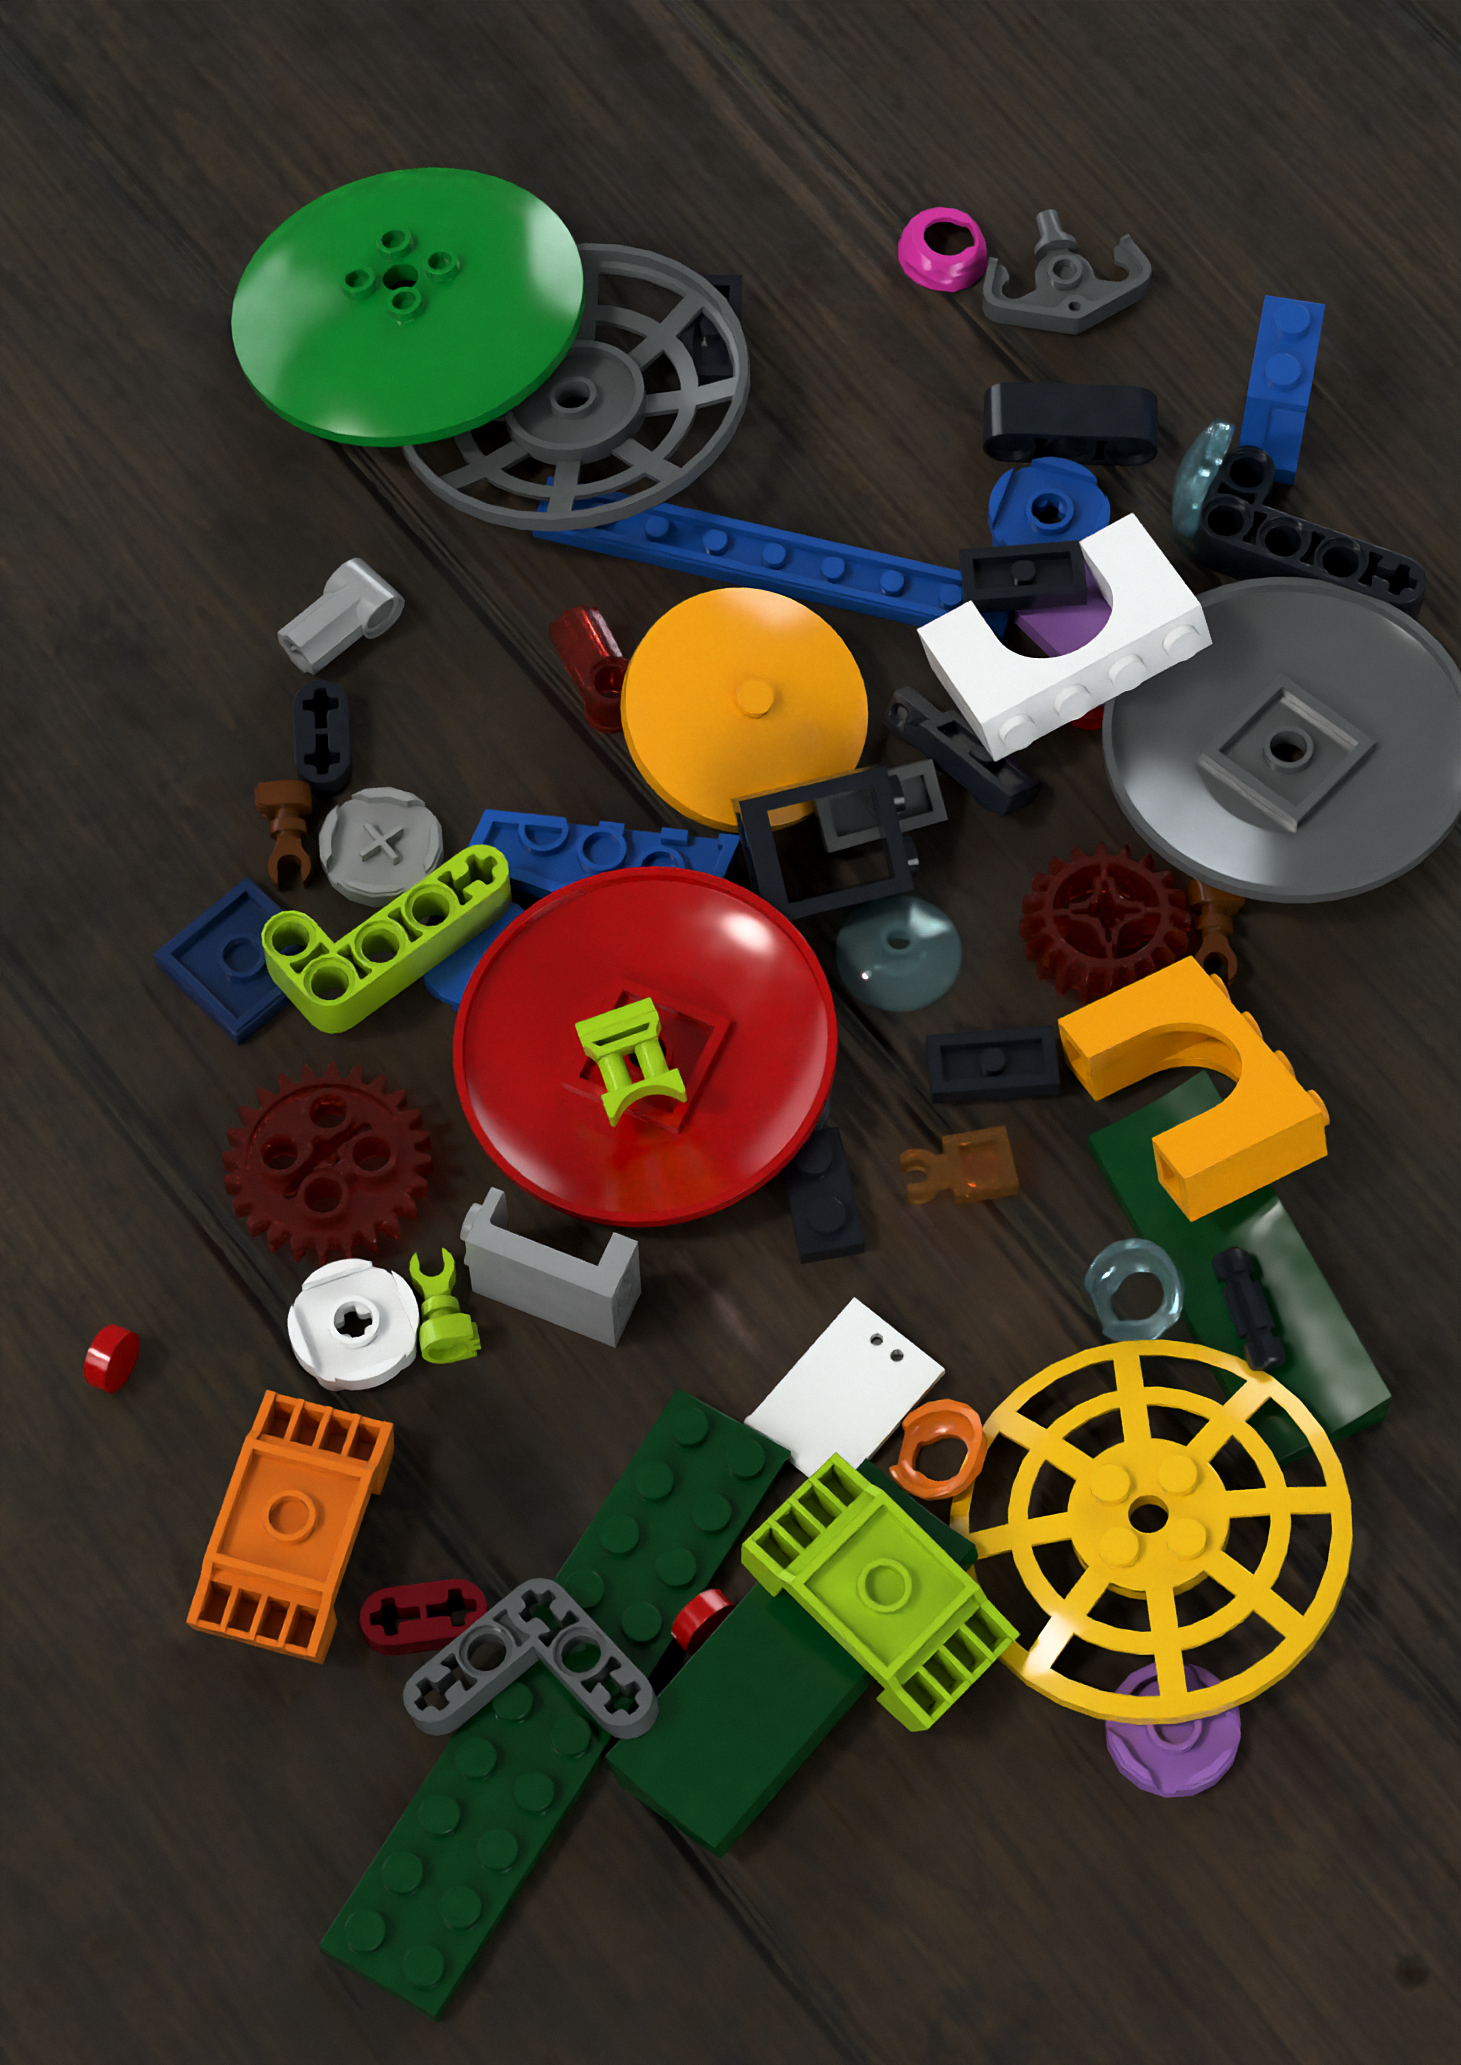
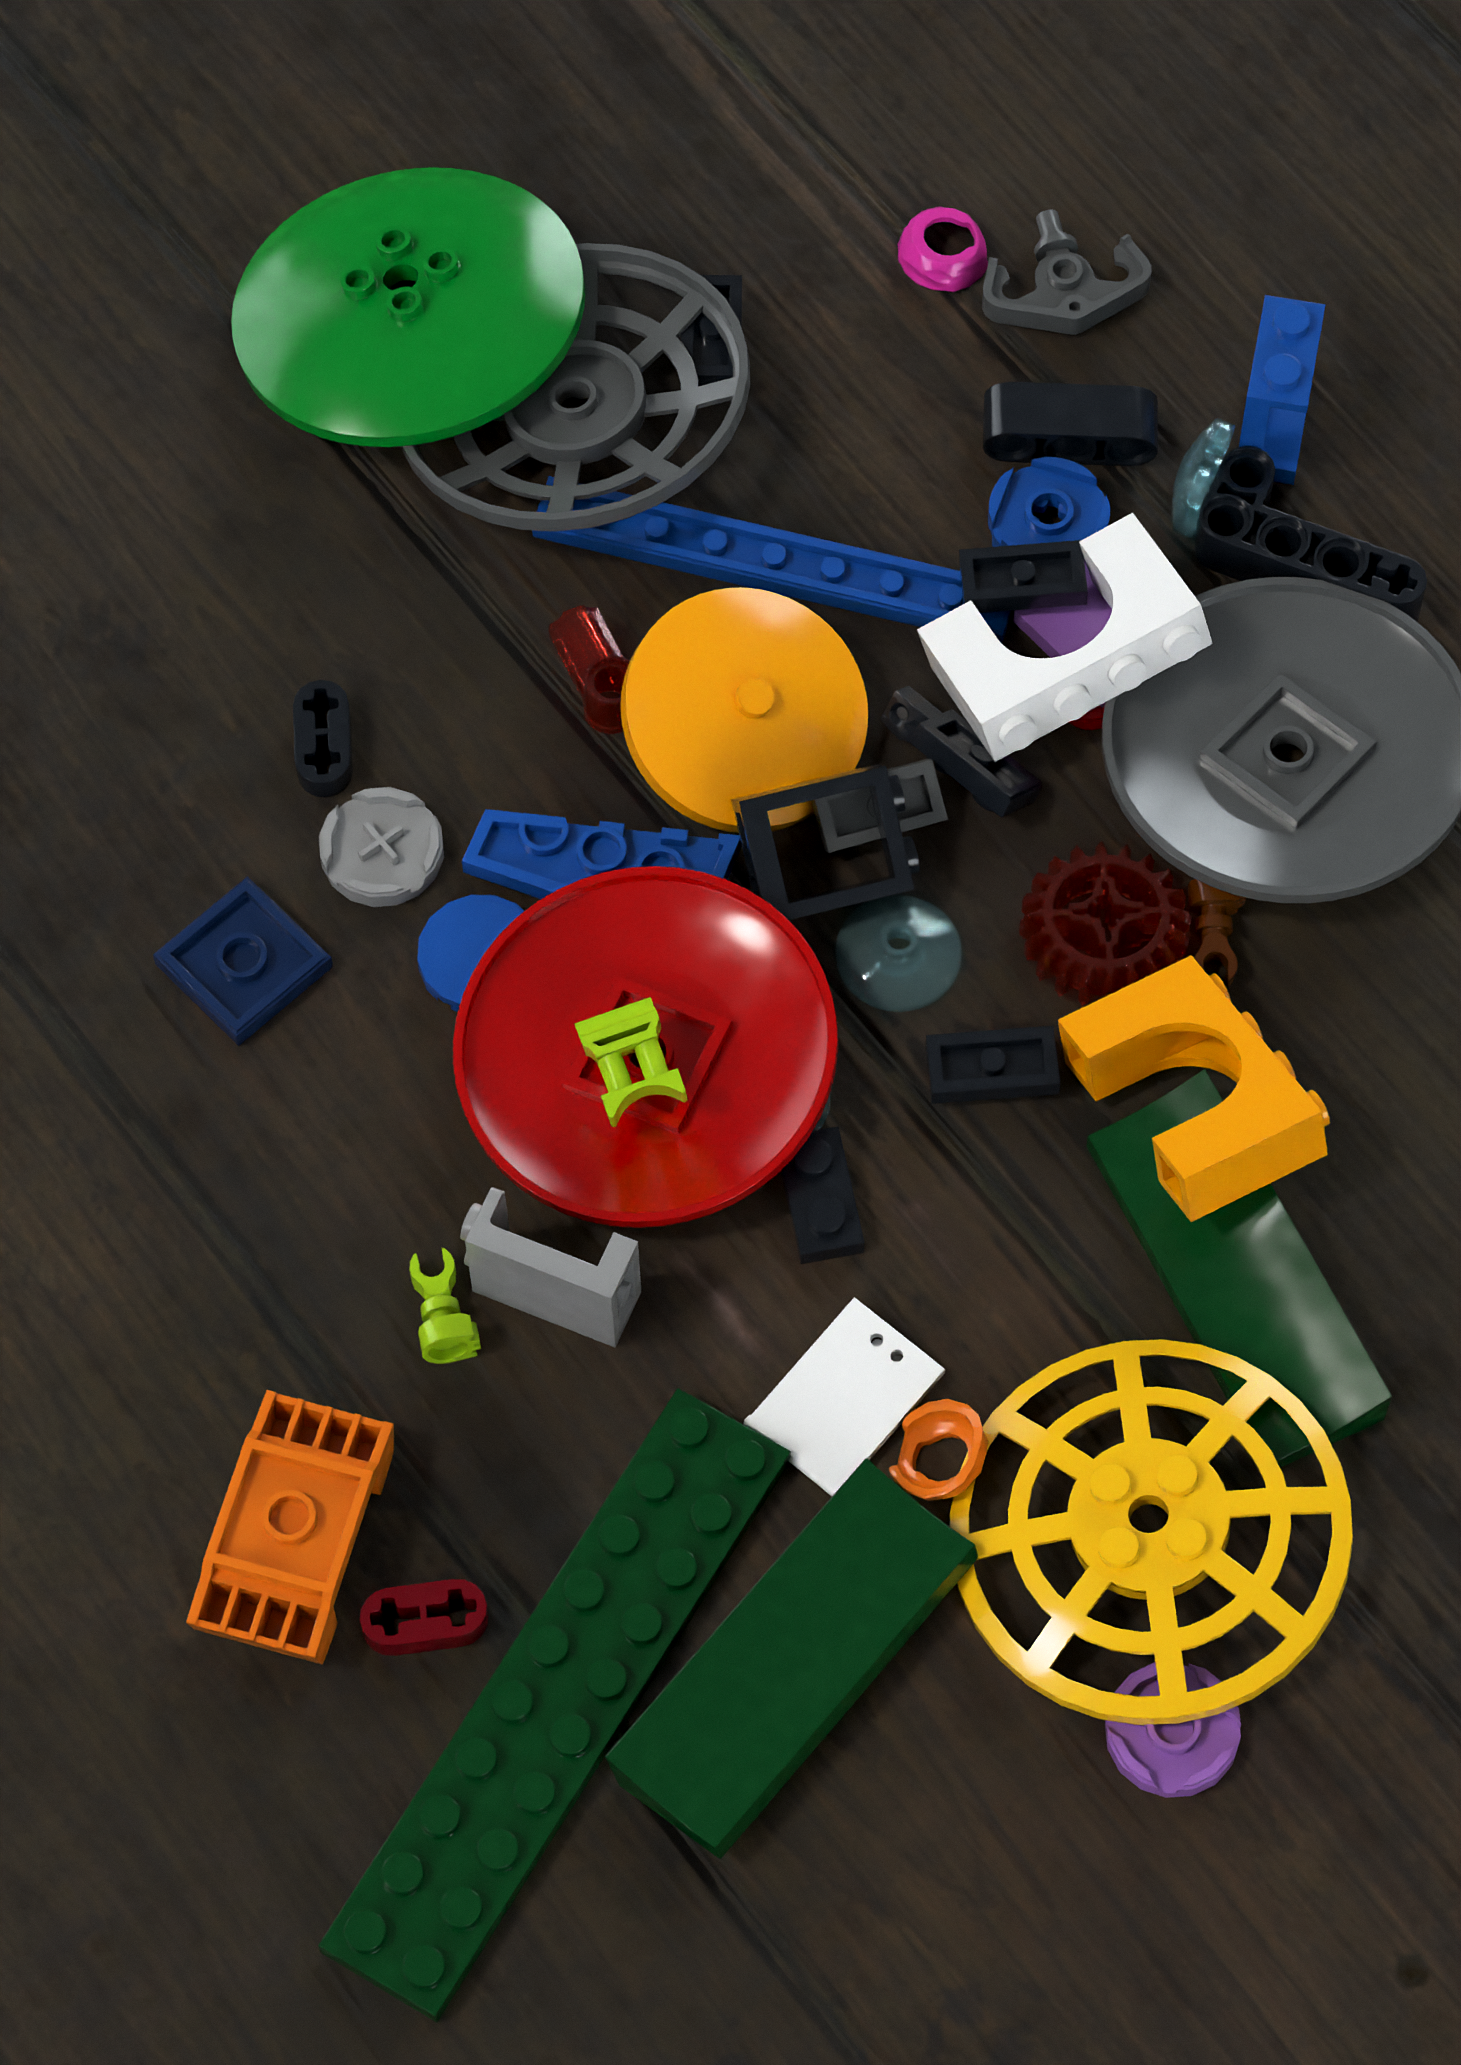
(111, 1358): red tile -> none
(285, 806): reddish brown piece -> none
(289, 1127): clear red gear -> none
(352, 605): light grey piece -> none
(360, 1361): white plate -> none
(466, 890): lime beam -> none
(525, 1644): dark grey beam -> none
(700, 1619): red tile -> none
(880, 1591): lime plate -> none
(972, 1164): clear orange plate -> none
(1117, 1263): clear light blue piece -> none
(1248, 1309): black axle -> none

